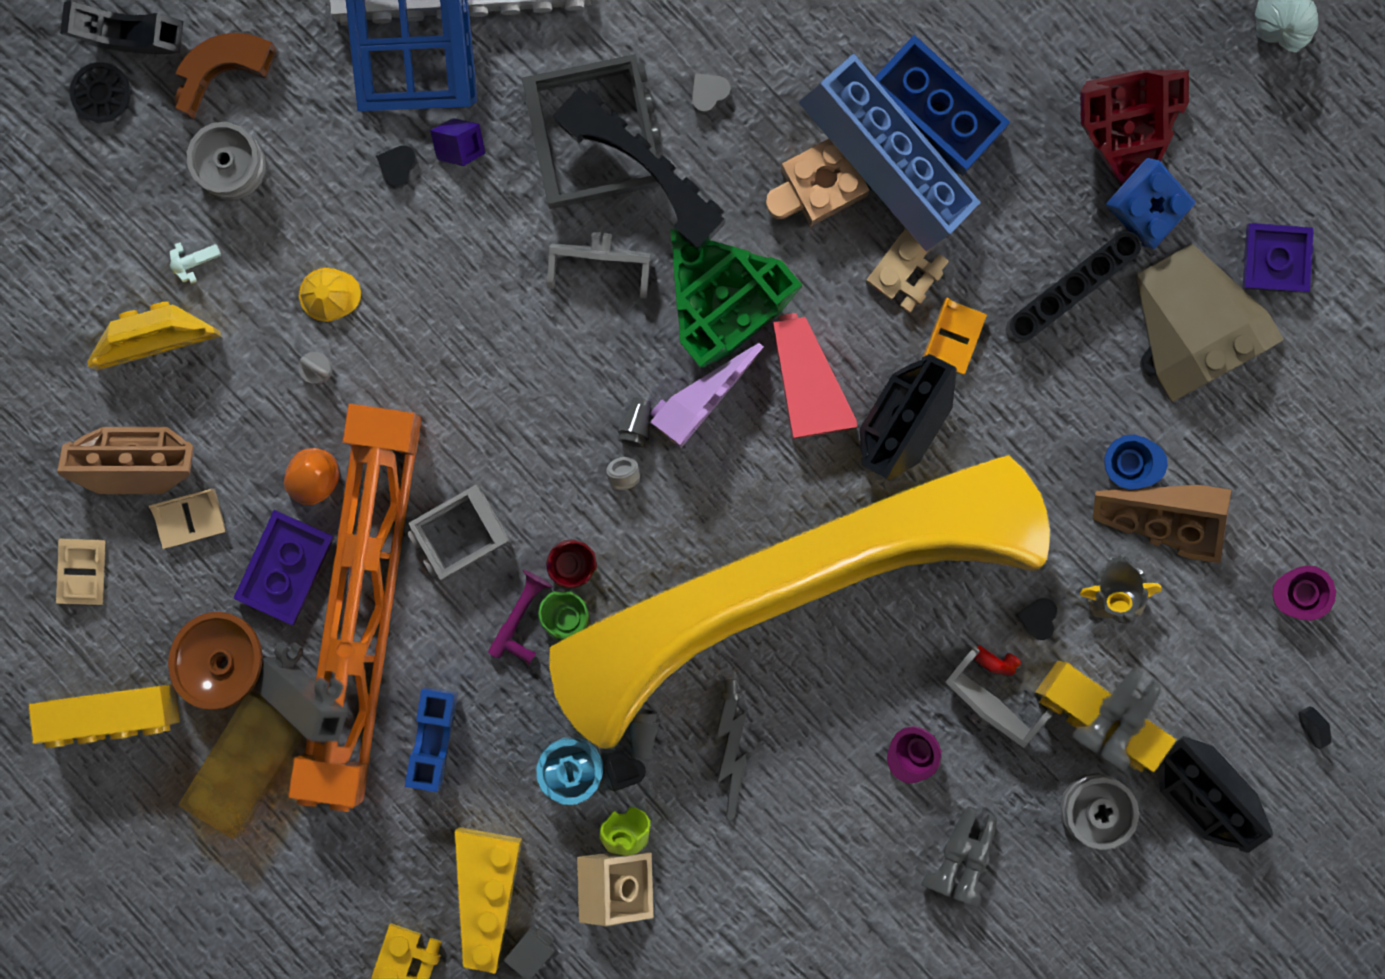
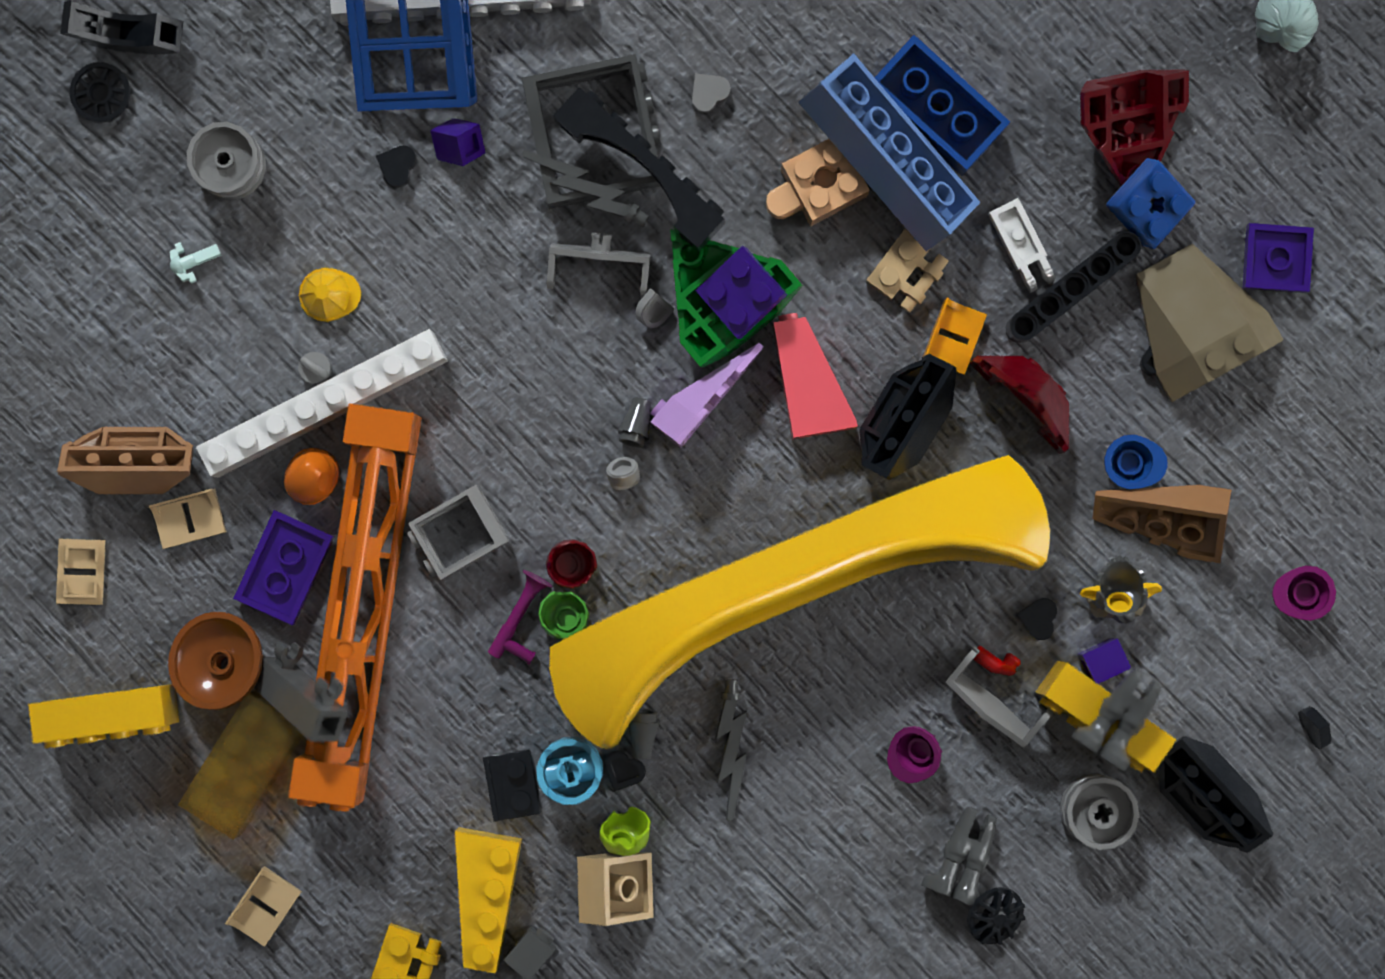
(148, 334): yellow wedge -> none
(216, 56): dark orange arch -> none
(254, 919): none -> tan piece
(321, 404): none -> white brick
(432, 739): blue arch -> none
(511, 785): none -> black plate
(604, 193): none -> dark grey piece
(653, 310): none -> light grey tile
(741, 292): none -> dark purple plate
(996, 916): none -> black wheel
(1021, 242): none -> white hinge
(1034, 390): none -> dark red wedge
(1104, 660): none -> dark purple panel

